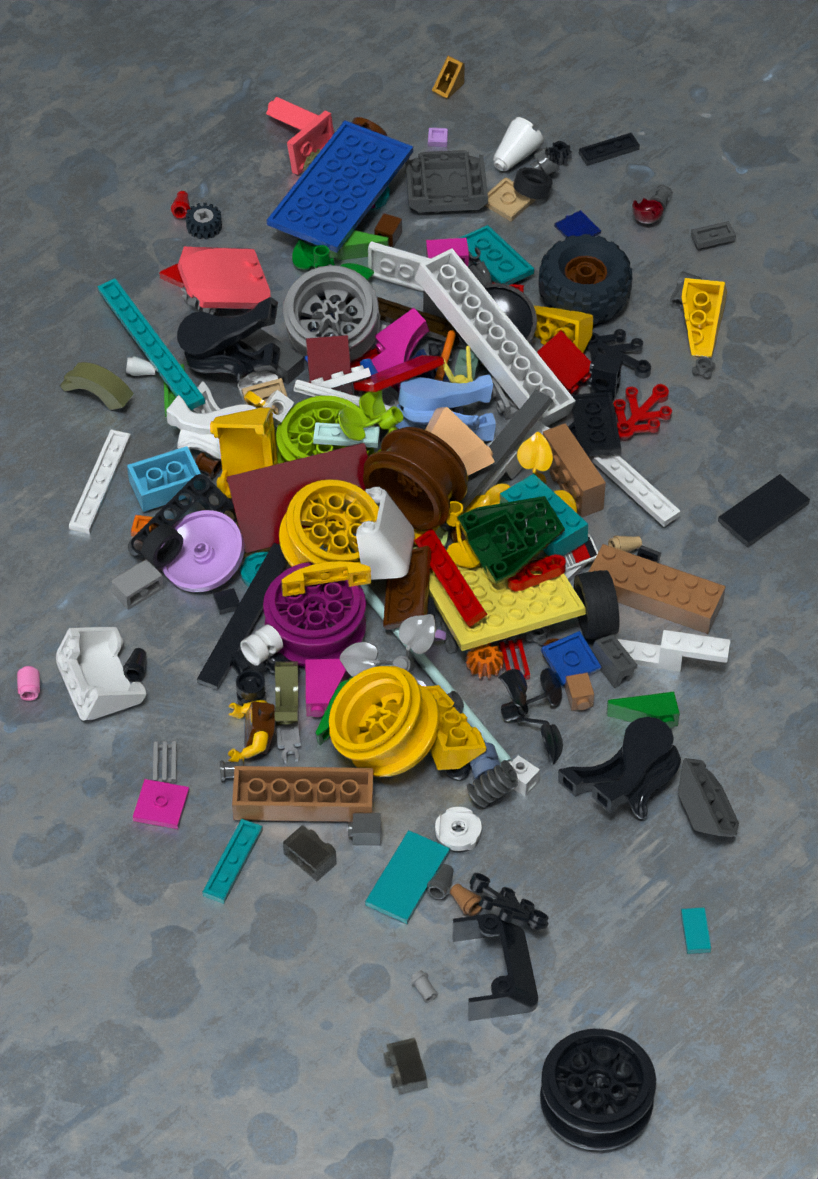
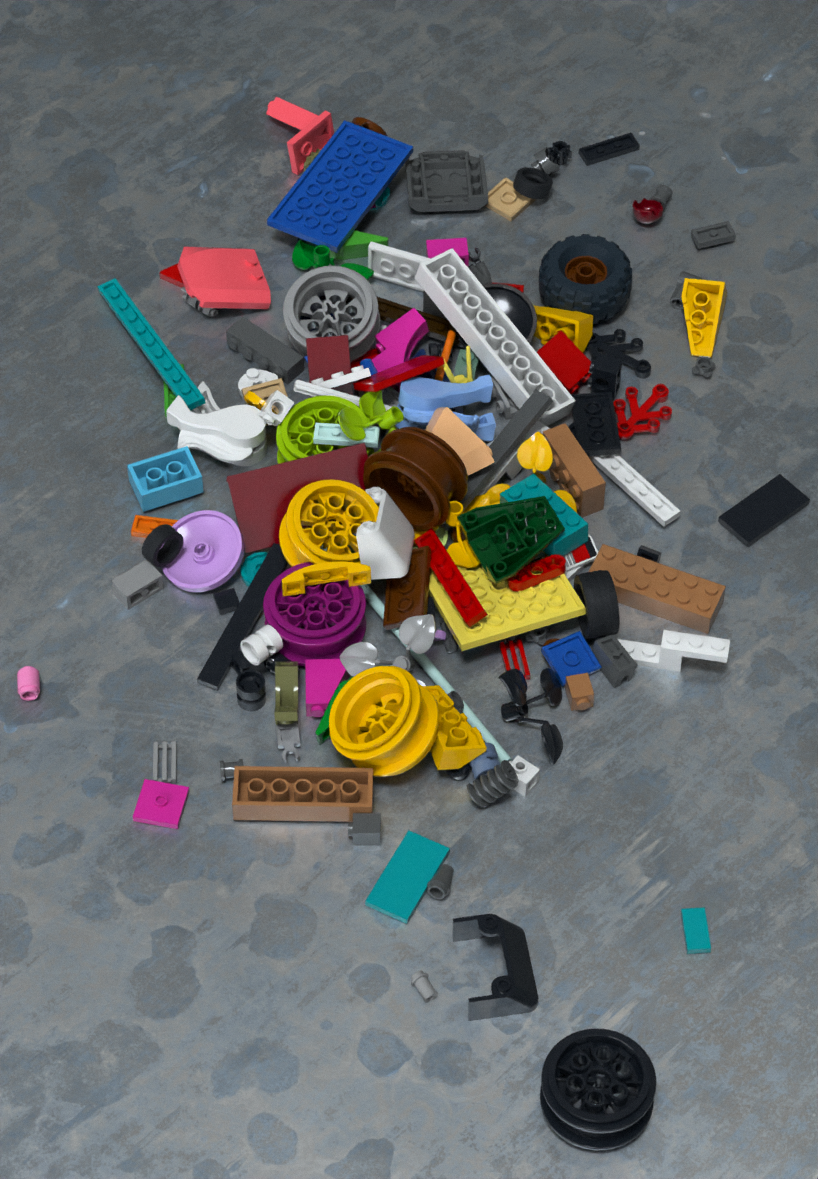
(94, 672): white windscreen -> none
(99, 481): white tile -> none
(100, 382): olive arch -> none
(135, 665): black cone -> none
(139, 367): white cone -> none
(178, 509): black beam -> none
(180, 205): red cone -> none
(203, 221): black wheel -> none
(208, 465): reddish brown bush -> none
(215, 346): black animal -> none
(232, 861): teal tile -> none
(245, 442): yellow windscreen -> none
(258, 728): torso -> none
(310, 852): clear smoke brick -> none
(389, 227): reddish brown brick -> none
(406, 1066): clear smoke brick -> none
(438, 137): lavender tile -> none
(450, 77): pearl gold slope -> none
(458, 840): white plate -> none
(466, 899): medium nougat cone -> none
(484, 661): orange gear -> none
(499, 257): teal tile -> none
(508, 902): black plant -> none
(517, 144): white cone -> none
(576, 225): clear blue piece -> none
(625, 543): tan cone -> none
(633, 773): black animal -> none
(654, 705): green slope -> none
(706, 800): dark grey wedge -> none

